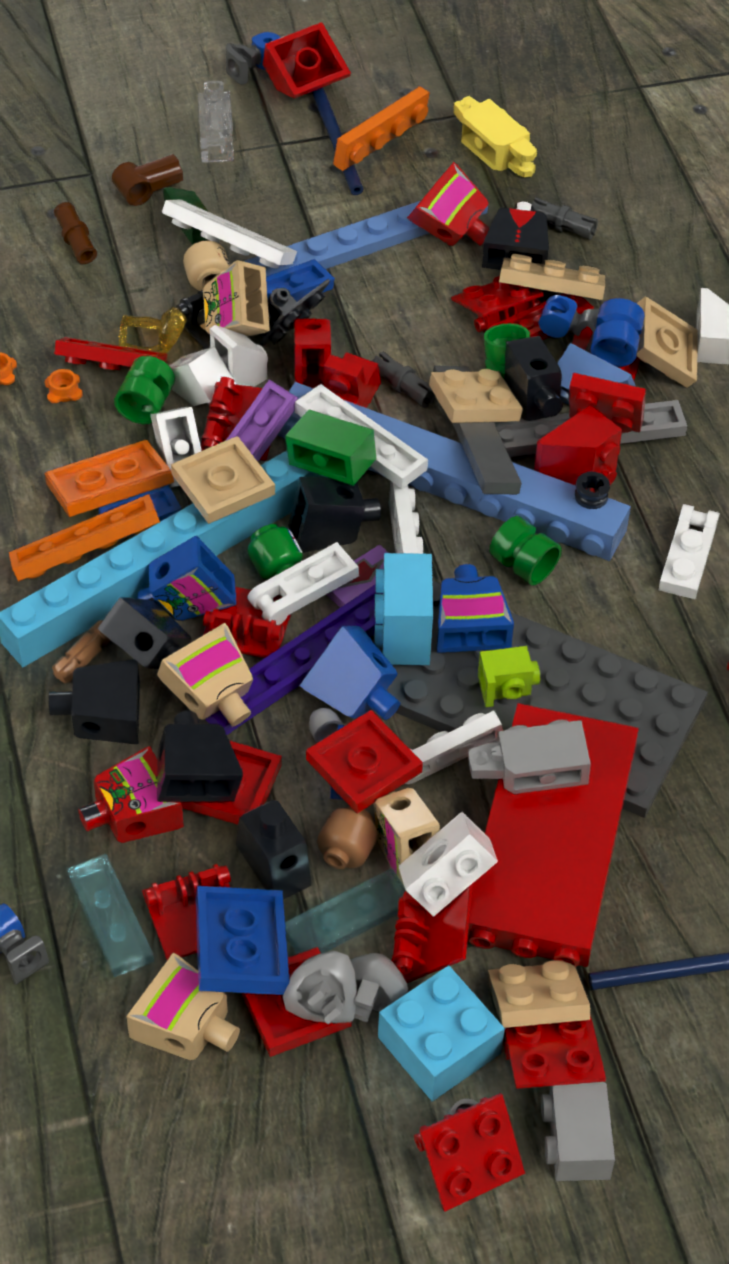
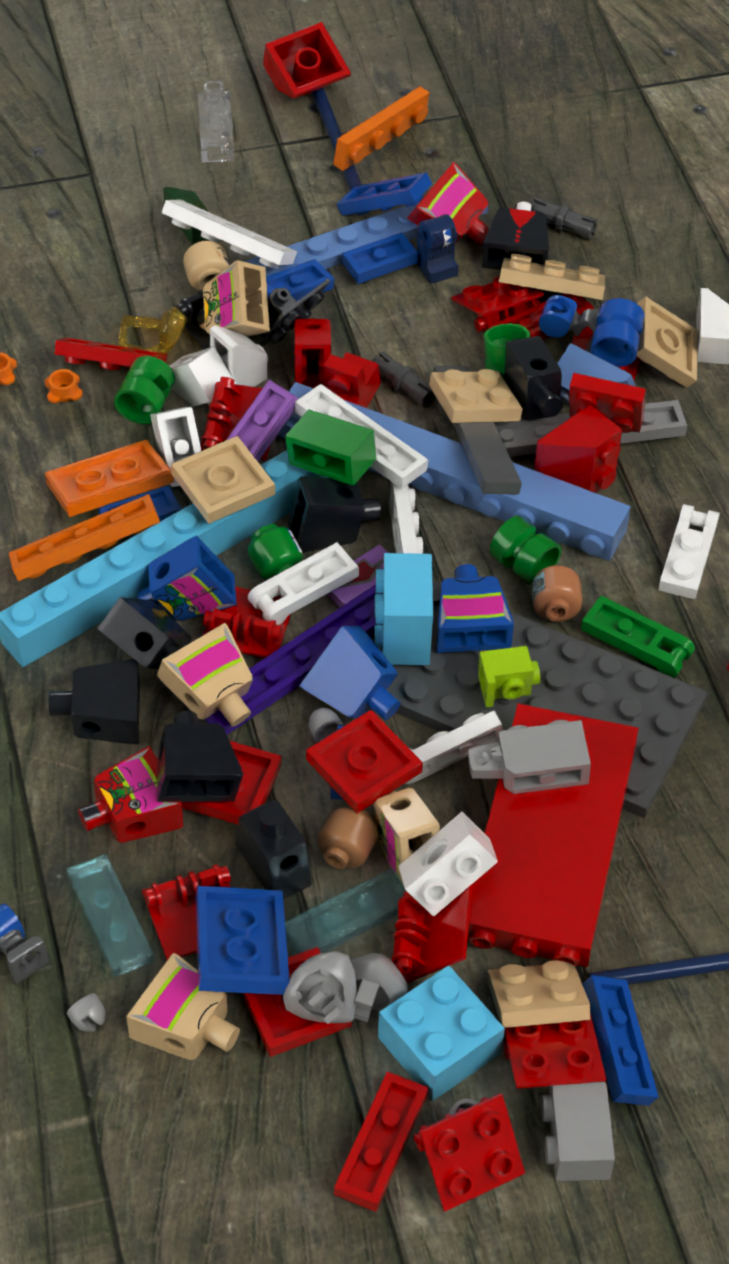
(75, 233): reddish brown pin -> none
(80, 653): medium nougat axle -> none
(86, 1012): none -> light grey hinge
(140, 182): reddish brown piece -> none
(247, 56): dark grey leg -> none
(379, 258): none -> blue plate
(381, 1141): none -> red plate
(385, 194): none -> blue plate
(437, 248): none -> dark blue leg
(495, 136): light yellow hinge -> none
(556, 593): none -> nougat head
(594, 499): black bush -> none
(620, 1041): none -> blue plate
(637, 636): none -> green plate

